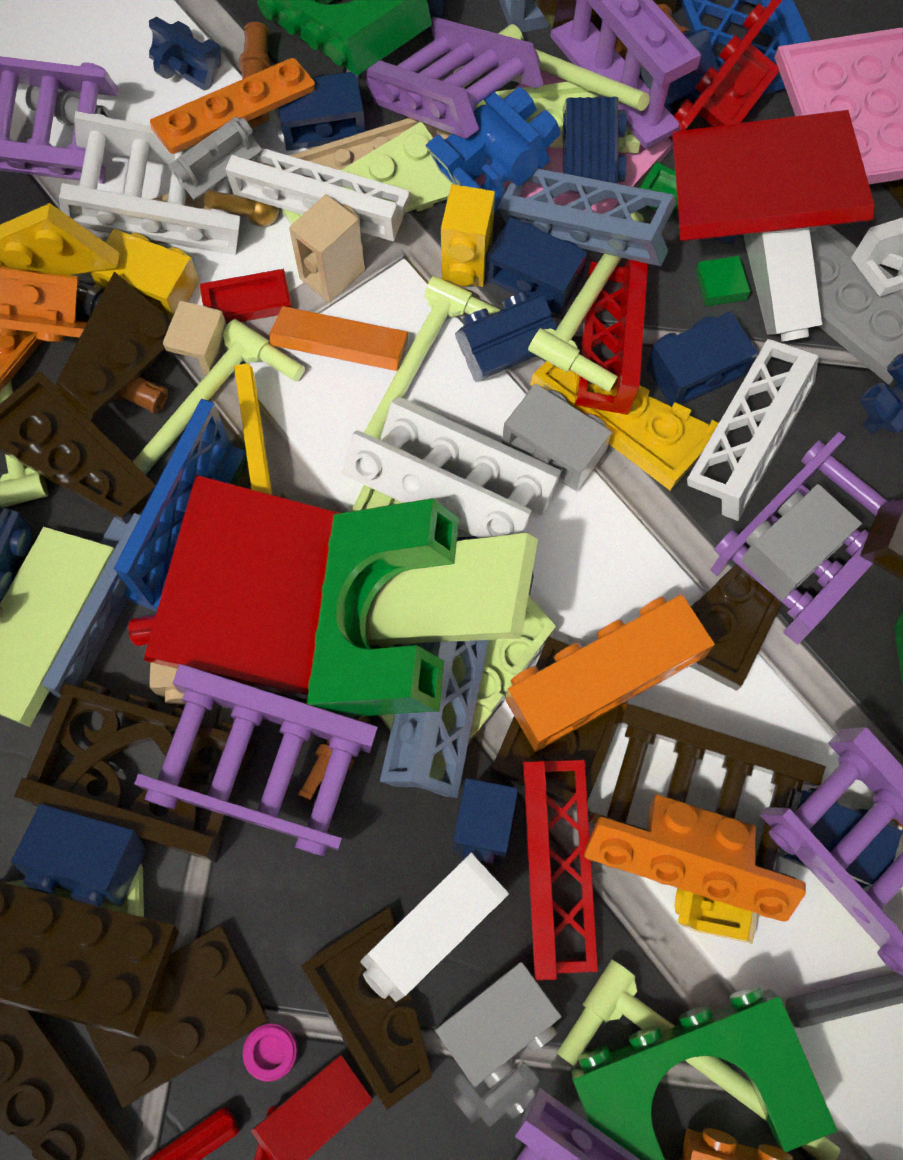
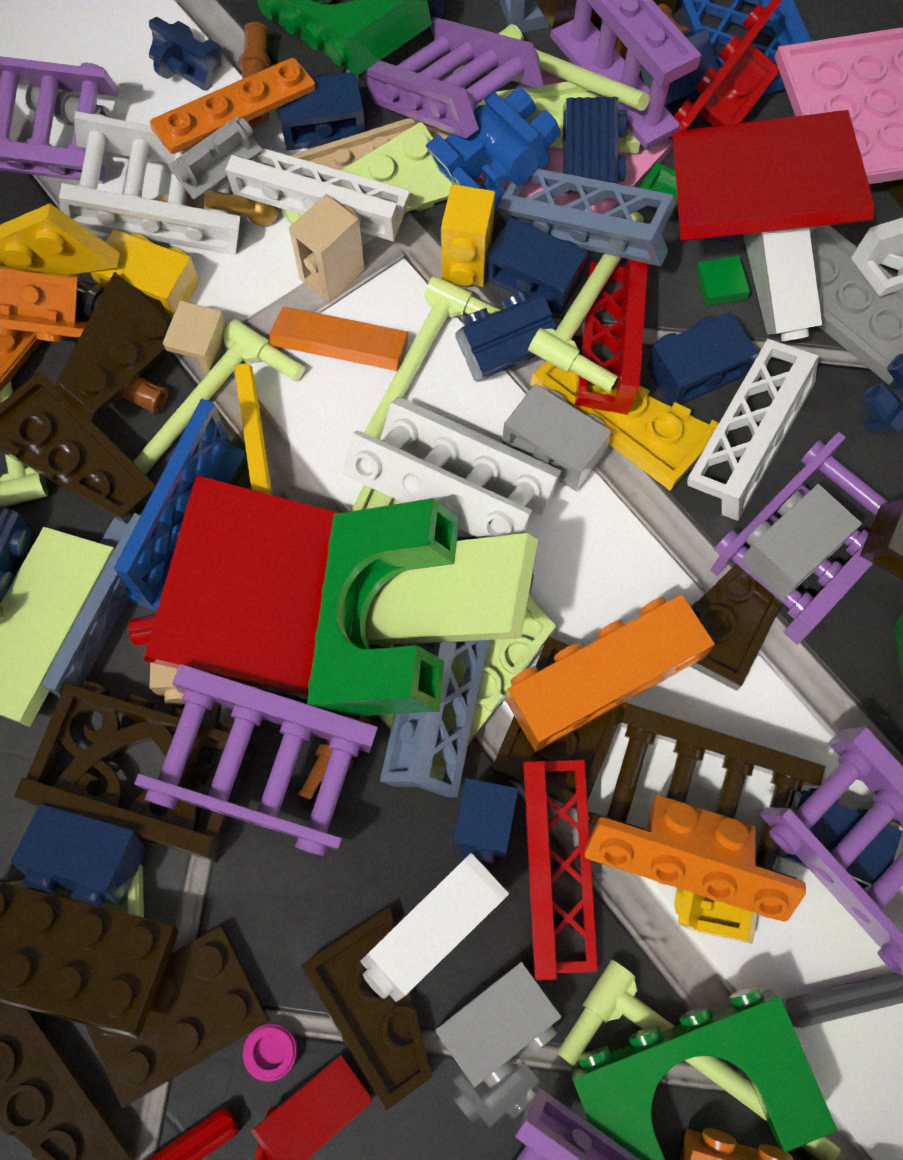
(248, 296): red tile -> none

